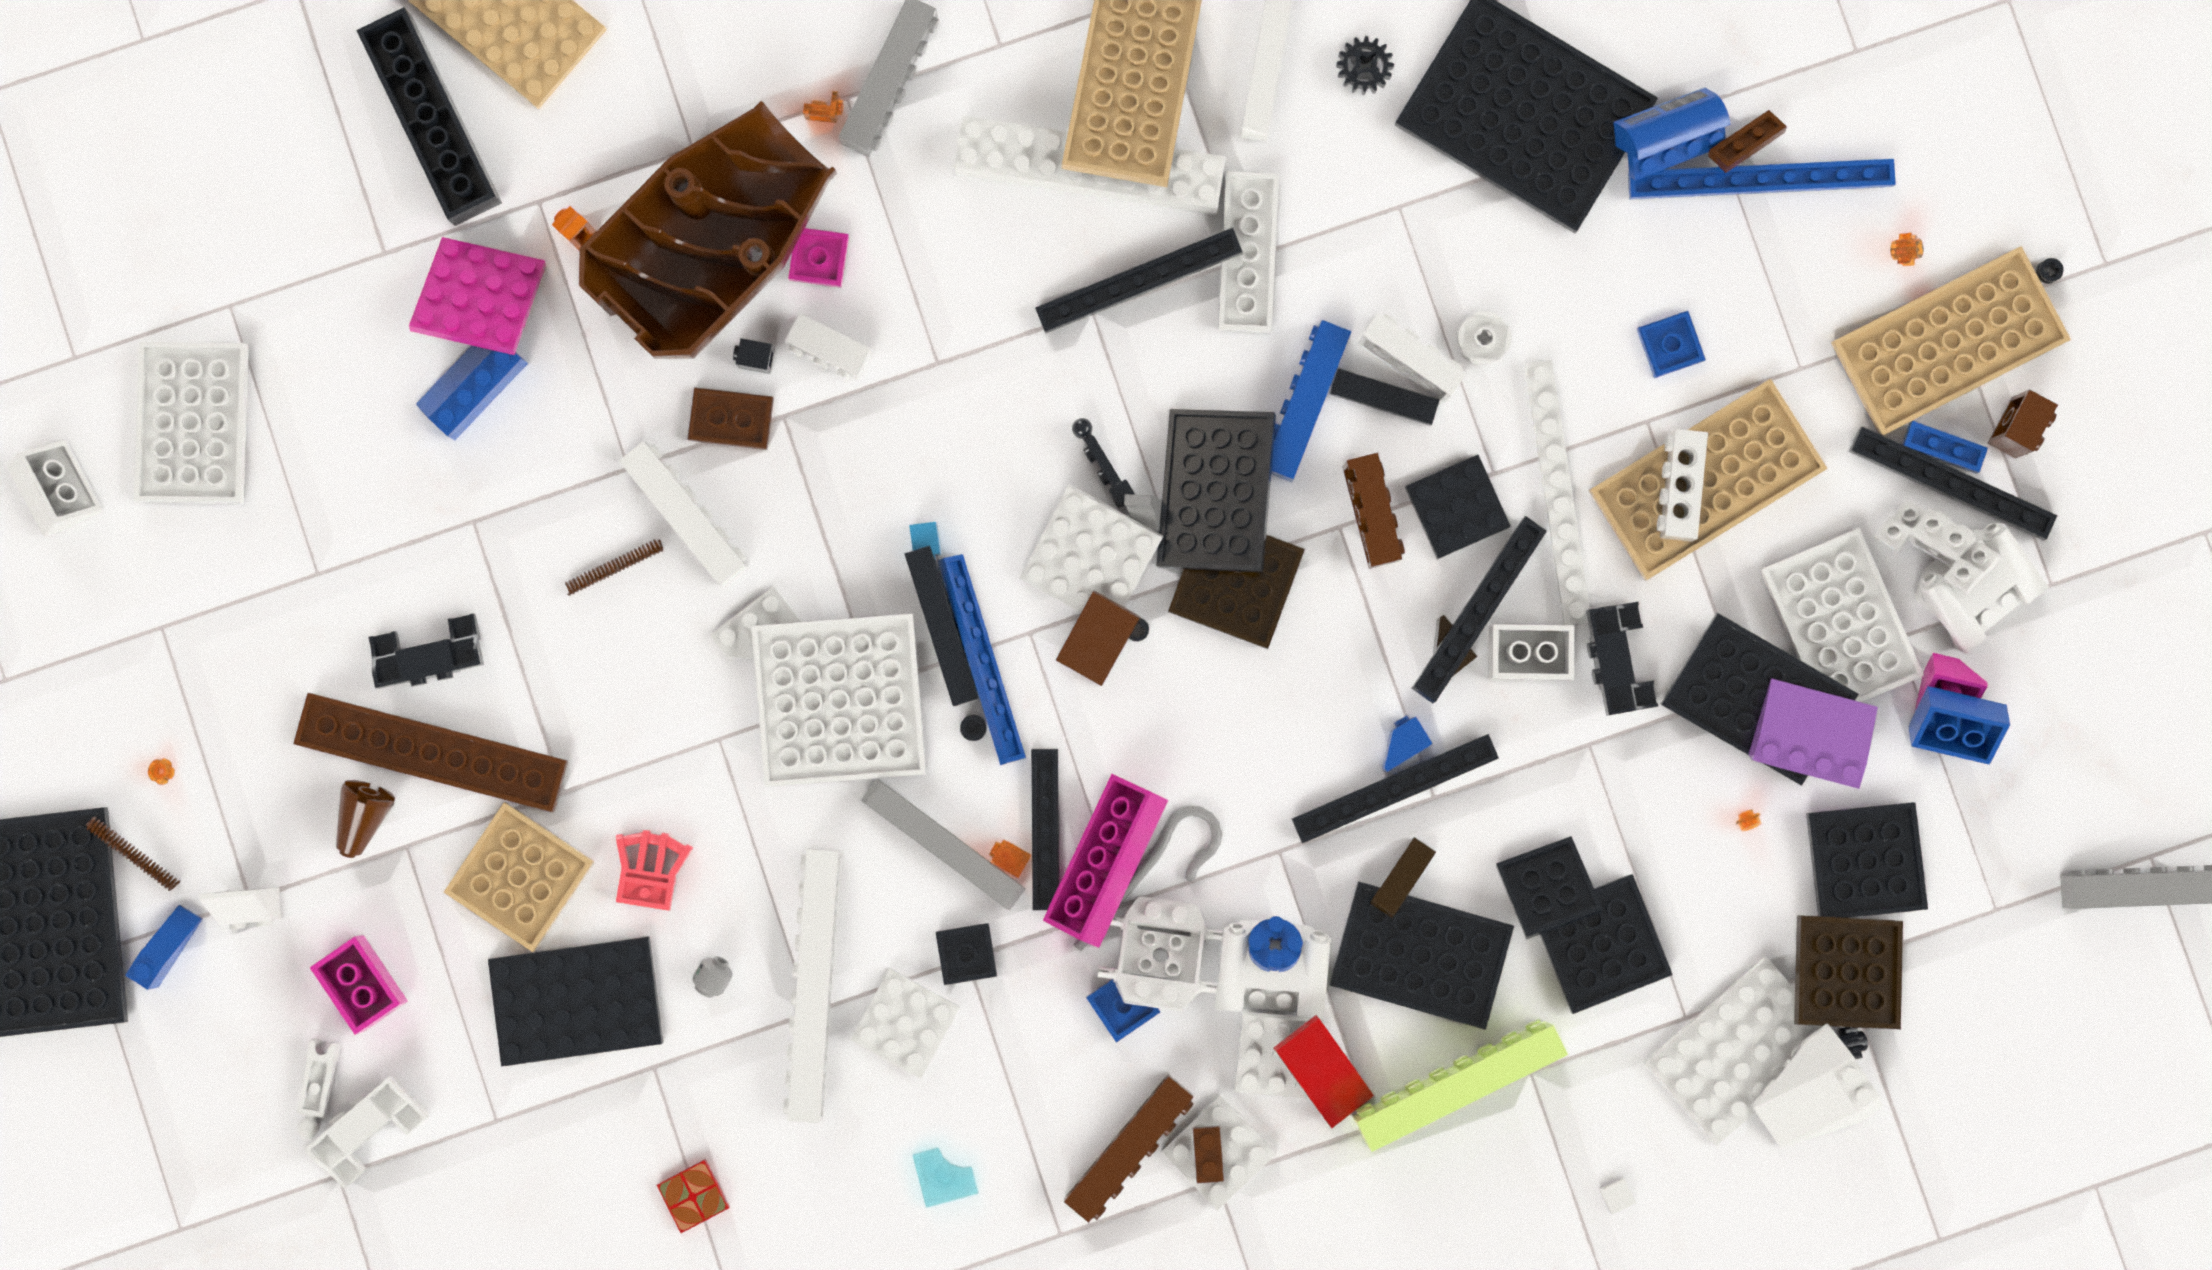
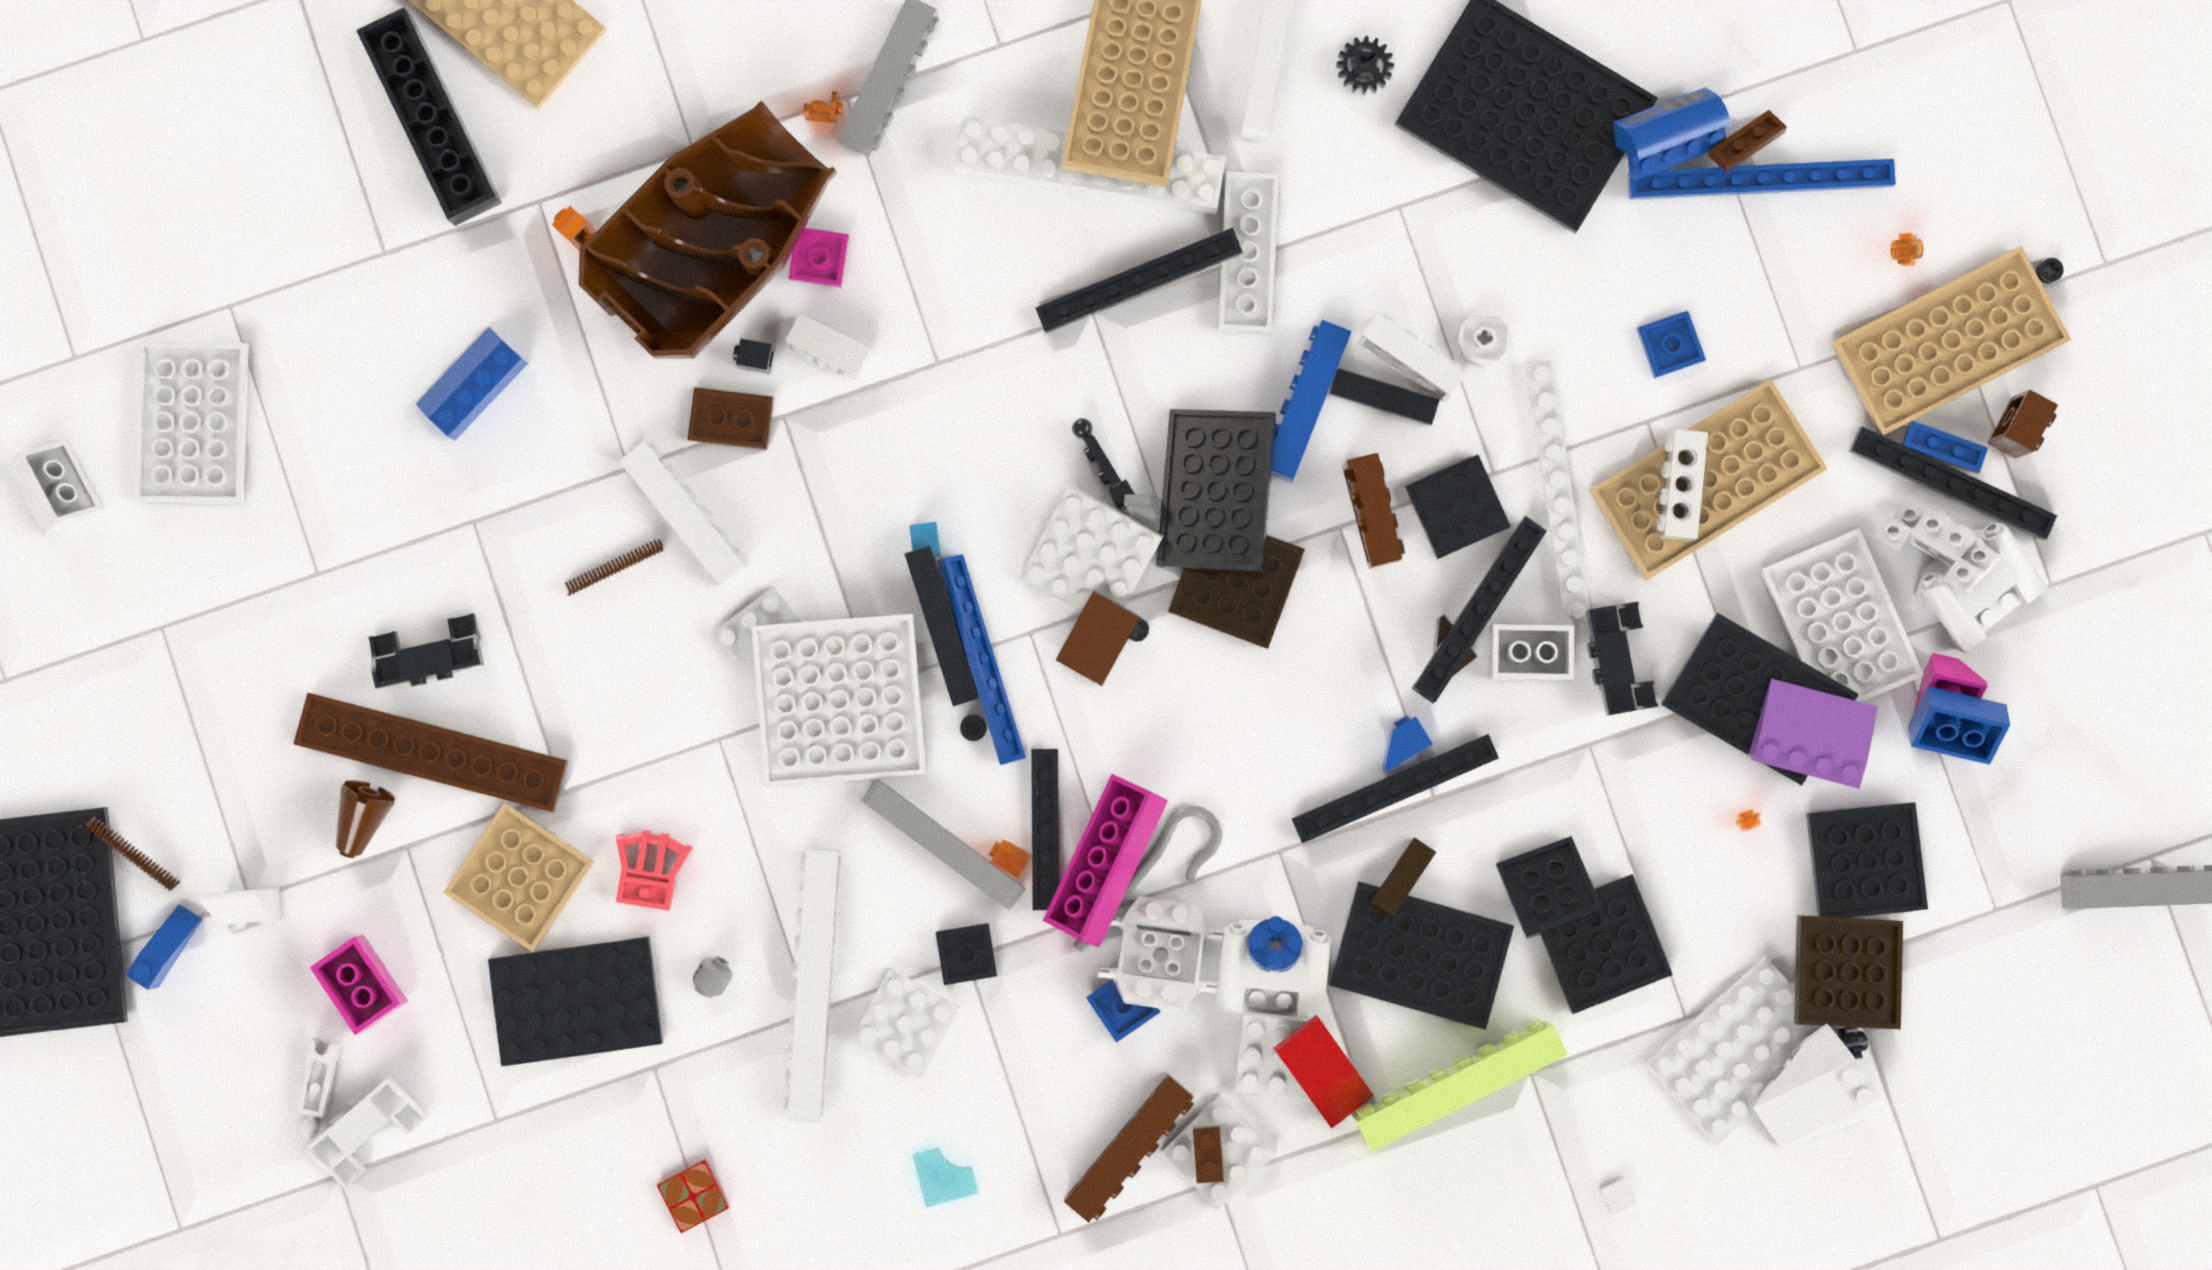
(154, 768): clear orange plate -> none
(477, 296): dark pink plate -> none

